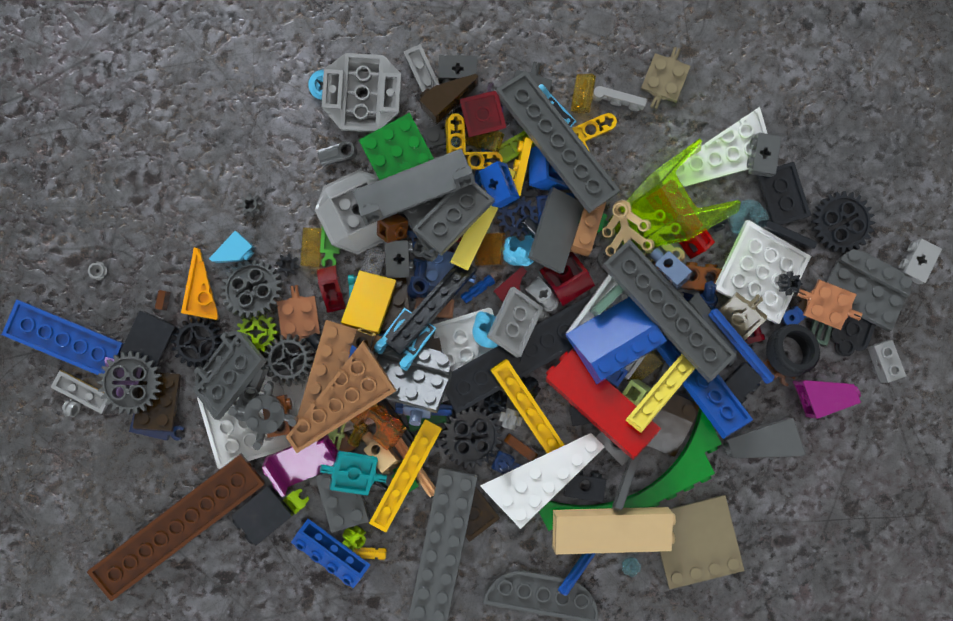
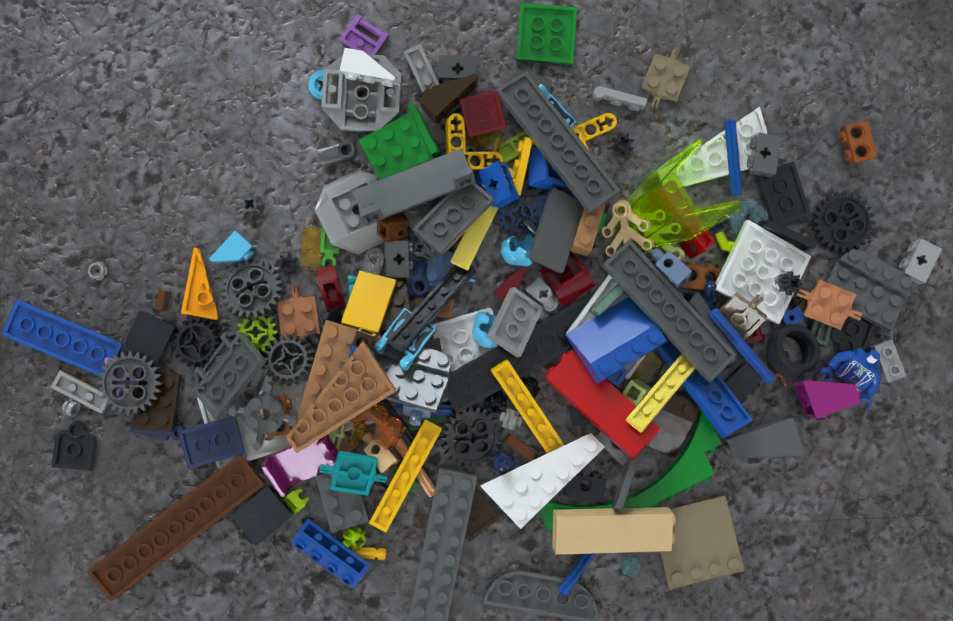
(74, 448): none -> black plate
(211, 442): none -> dark blue plate
(335, 315): none -> black tile
(357, 40): none -> medium lavender plate
(360, 65): none -> white slope
(424, 130): none -> green tile
(477, 288): blue axle -> none
(491, 250): clear orange piece -> none
(546, 33): none -> green plate
(583, 93): clear yellow plate -> none
(625, 139): none -> black gear
(724, 244): none -> neon yellow arm
(733, 157): none -> blue axle
(858, 369): none -> blue torso
(863, 142): none -> dark orange brick

